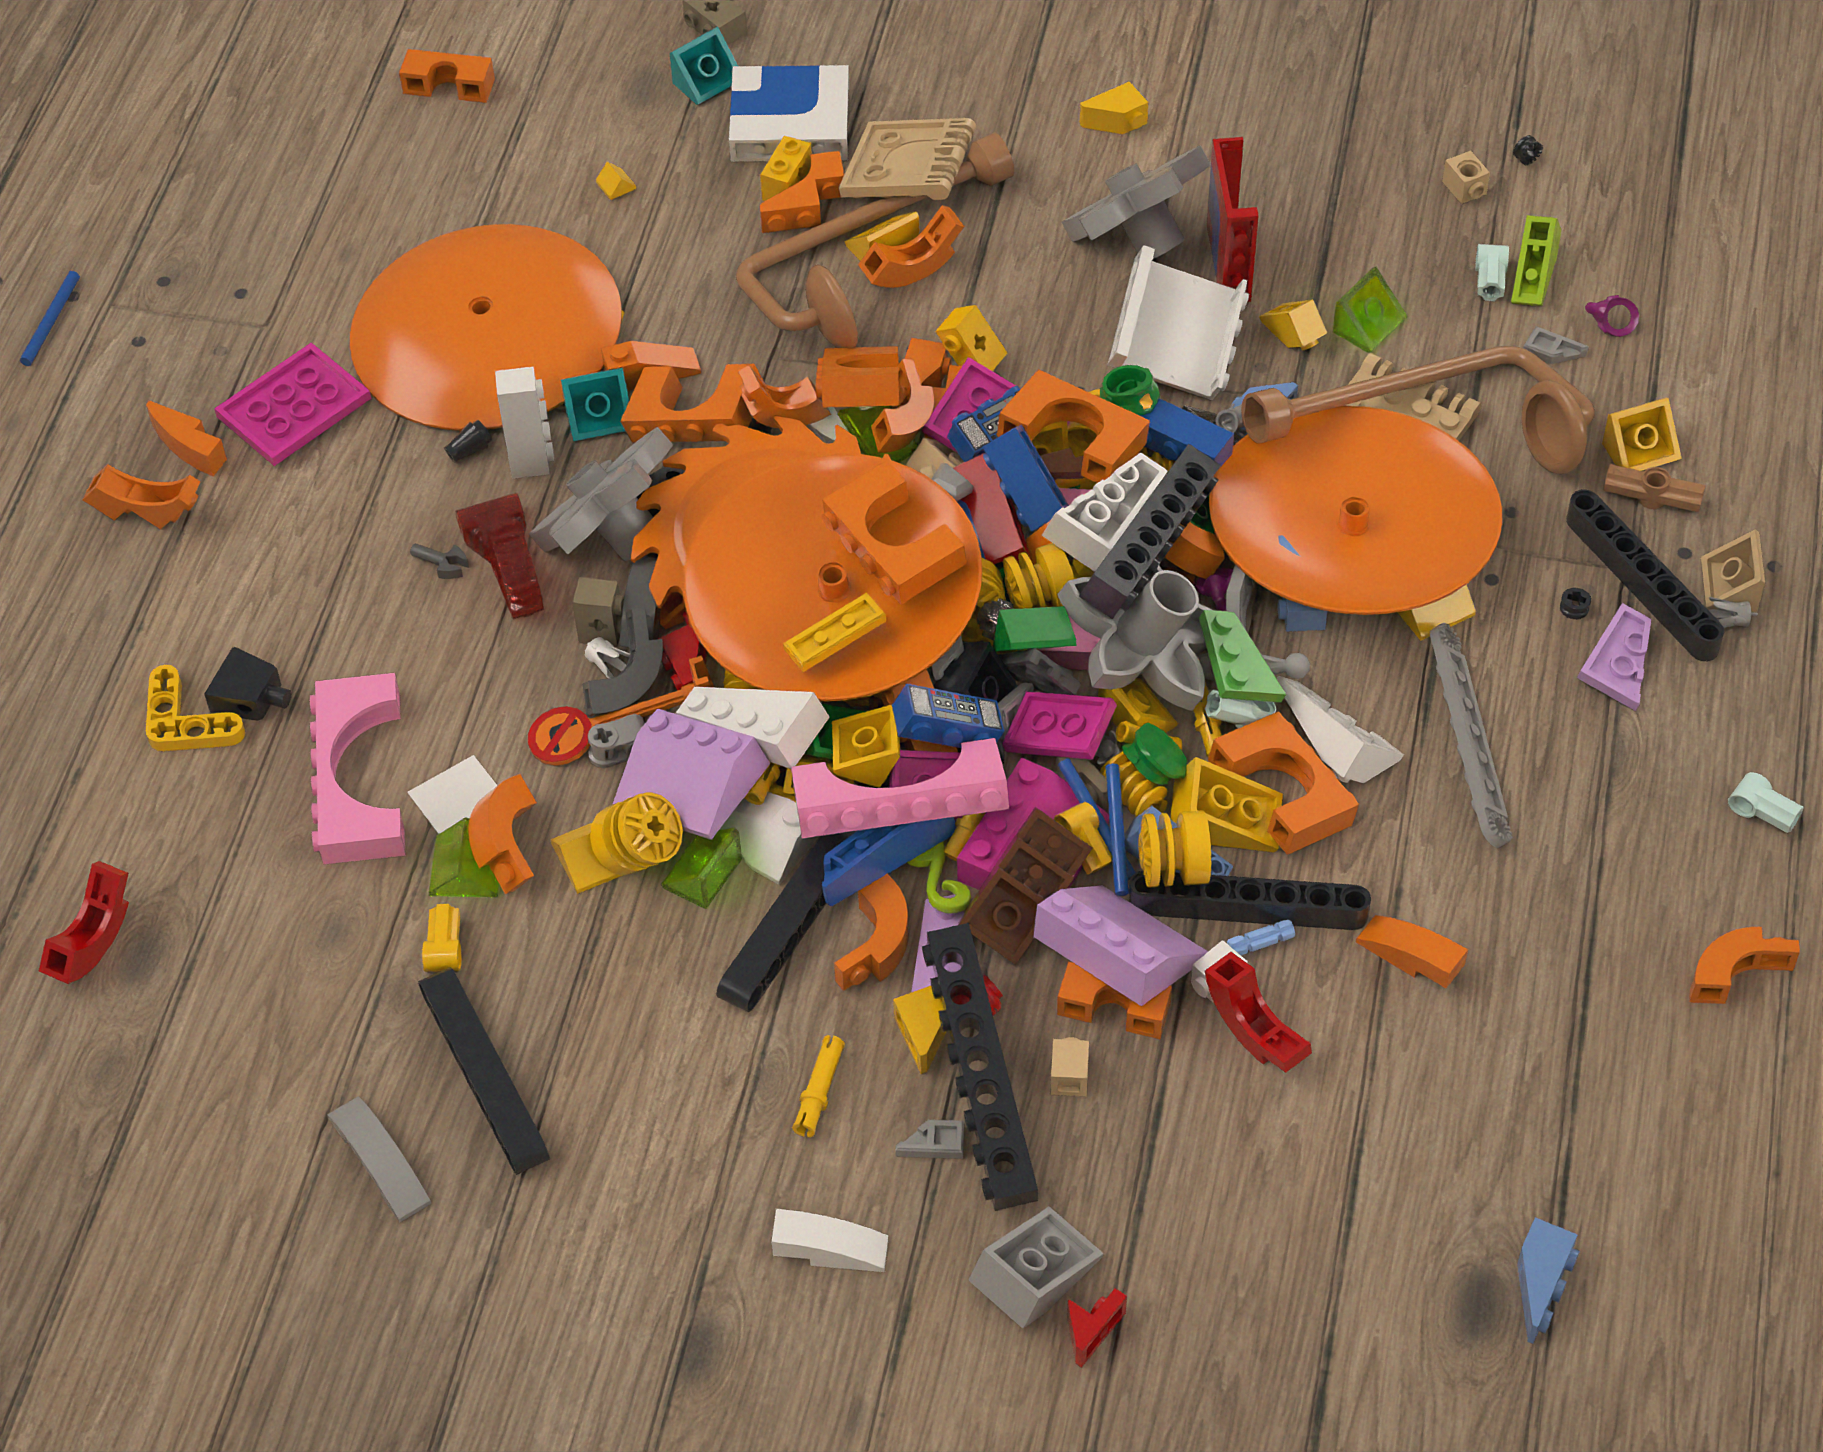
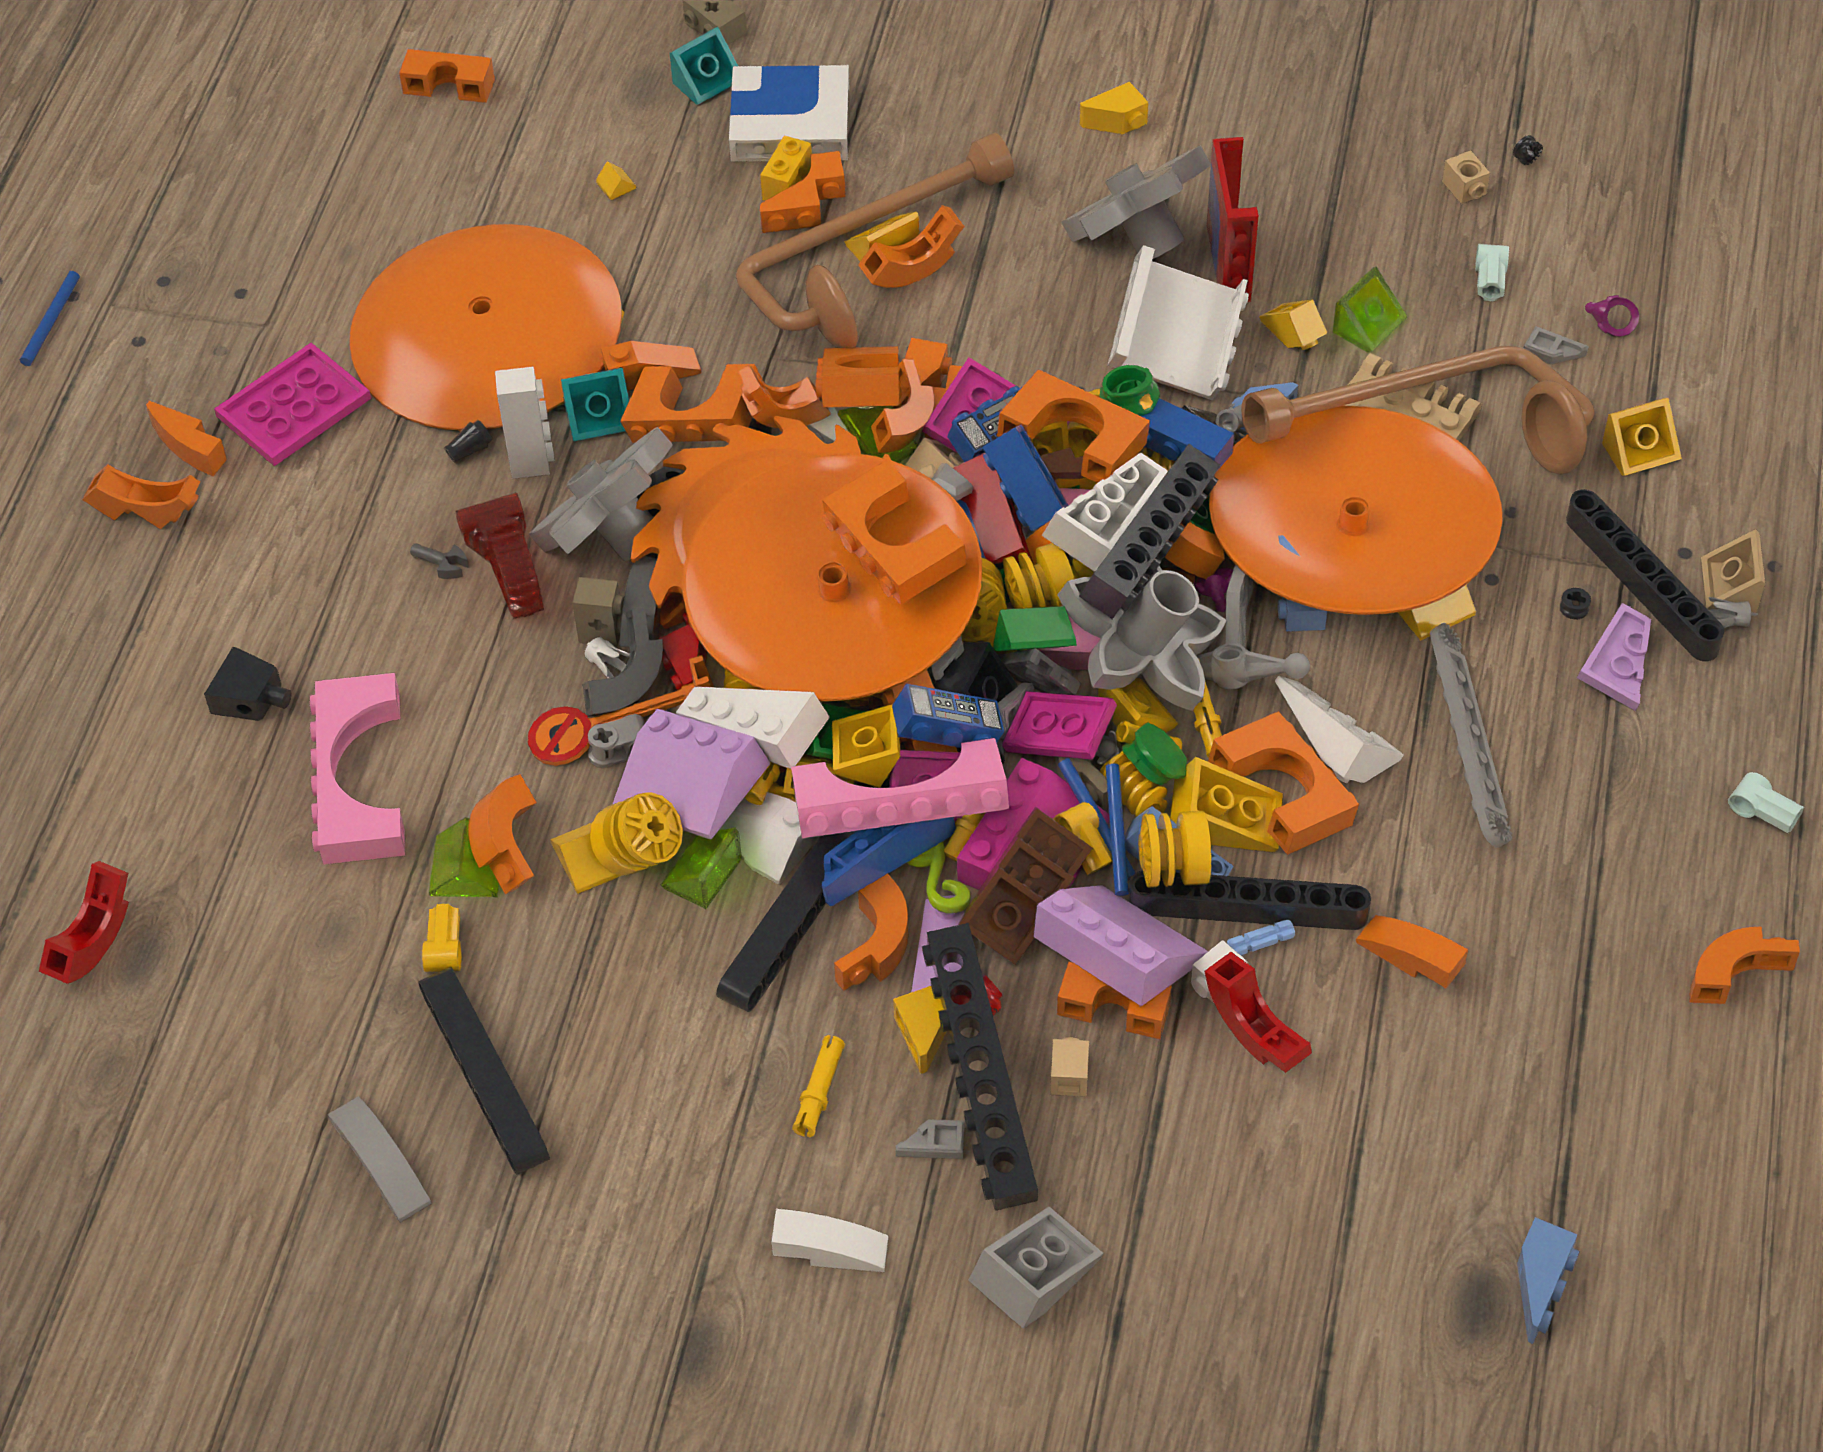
(172, 721): yellow beam -> none
(453, 793): white sticker -> none
(834, 632): yellow tile -> none
(908, 158): tan hinge -> none
(969, 335): yellow brick -> none
(988, 616): clear smoke gear -> none
(1091, 1329): red slope -> none
(1236, 660): bright green wing -> none
(1237, 711): light aqua piece -> none
(1536, 260): lime slope -> none
(1654, 488): medium nougat piece -> none

